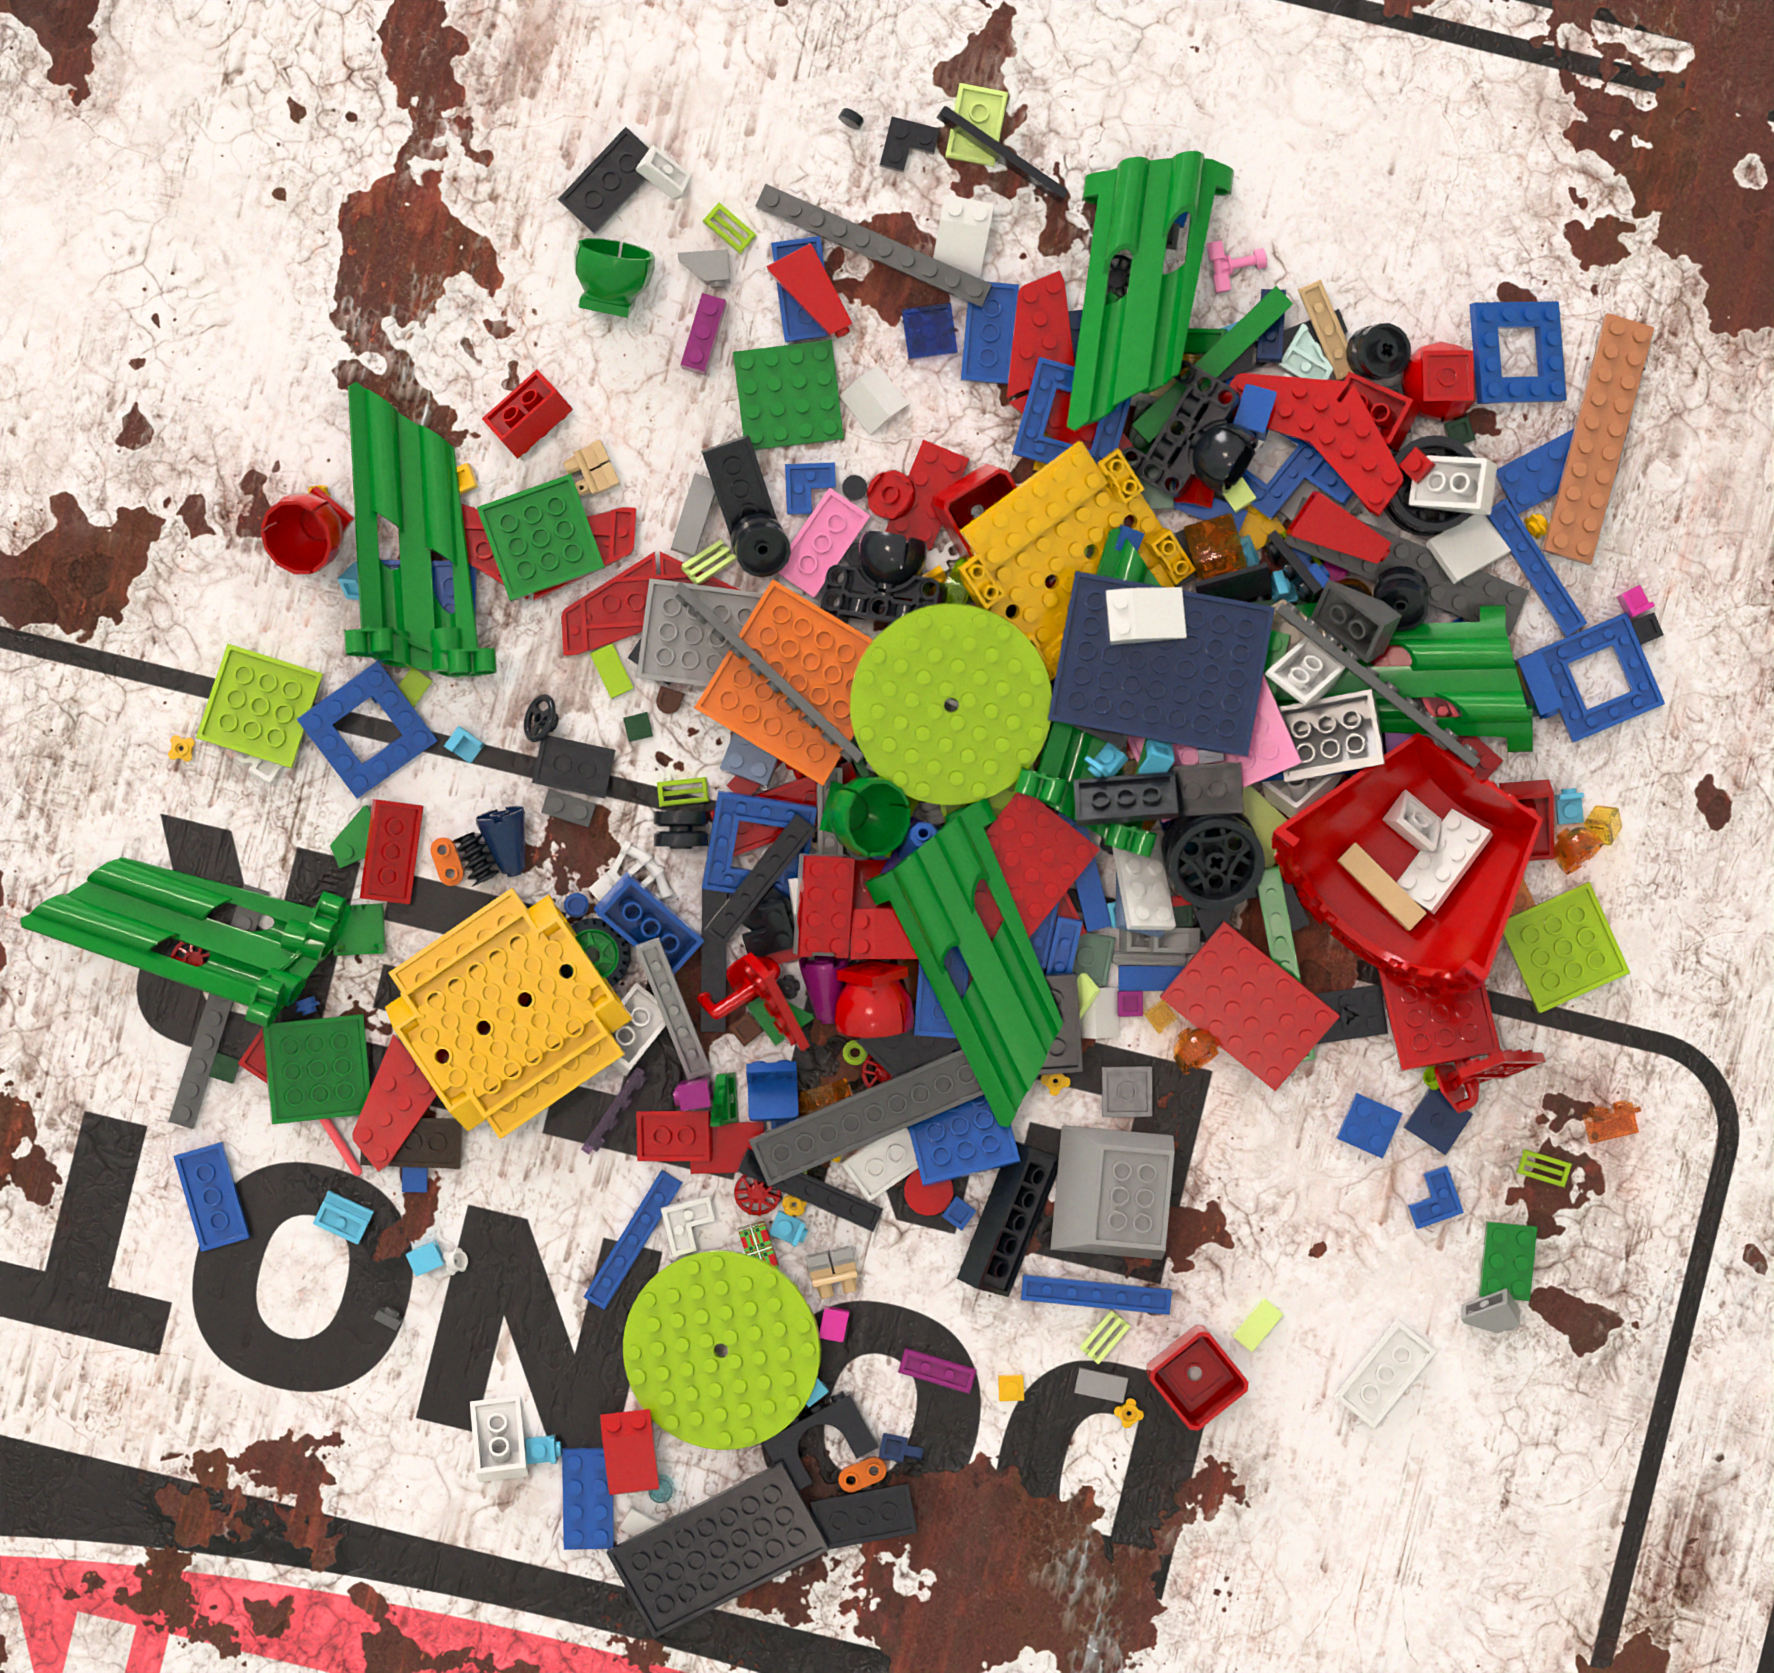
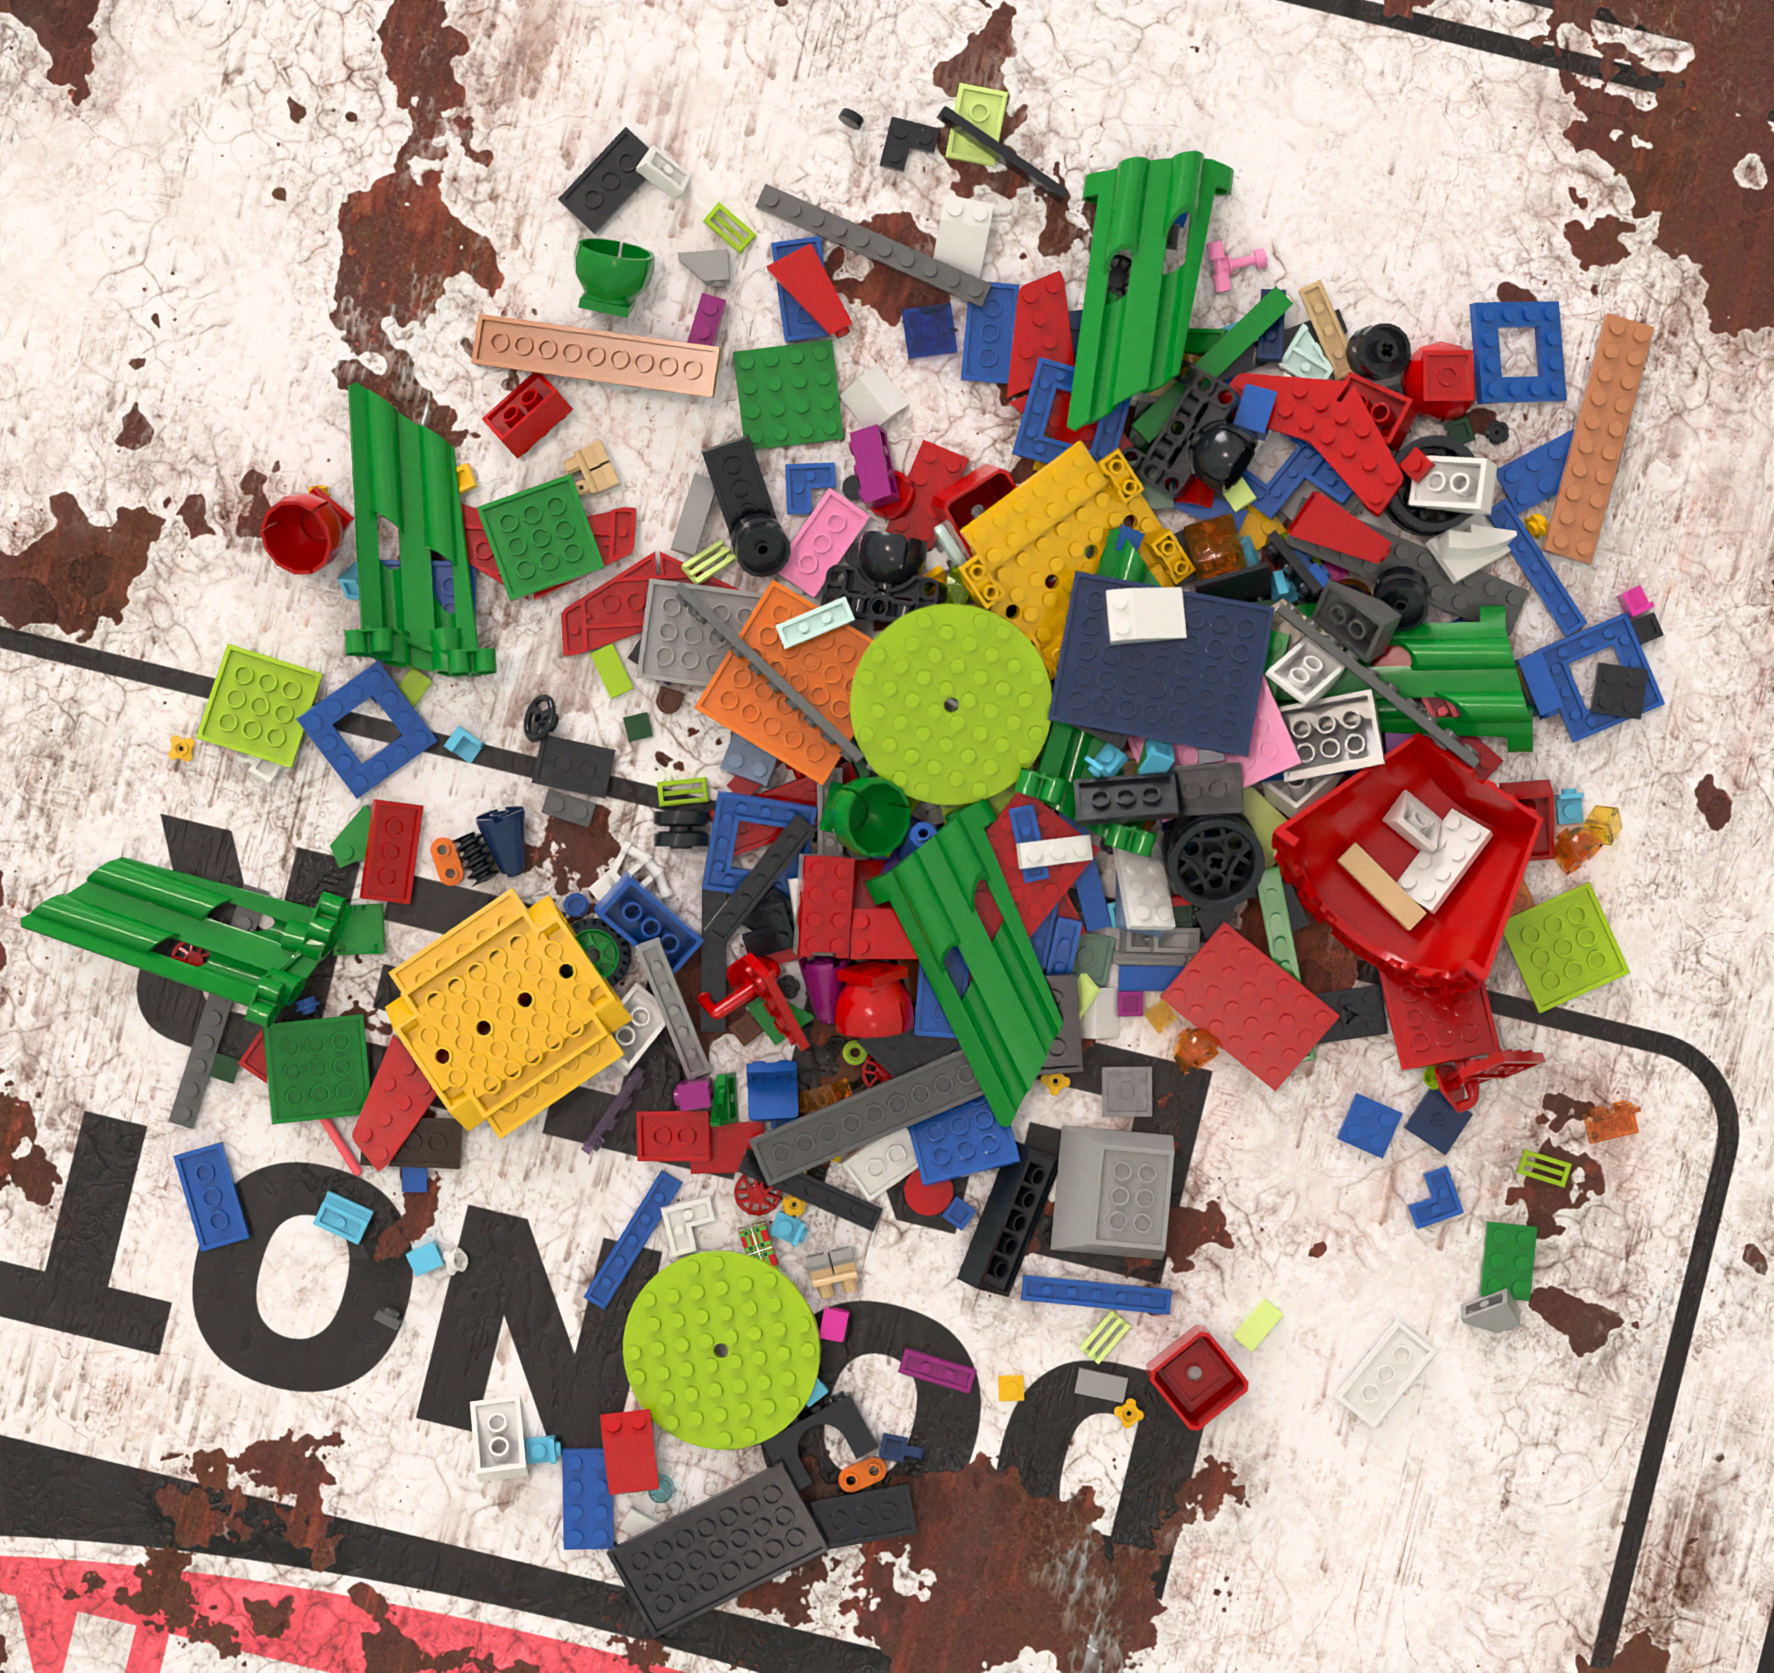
(596, 355): none -> plate
(815, 623): none -> light aqua plate
(874, 466): none -> magenta brick
(949, 545): none -> light aqua tile
(1026, 830): none -> blue plate
(1054, 851): none -> white plate
(1473, 542): none -> white slope
(1503, 435): none -> black plate
(1618, 691): none -> black plate

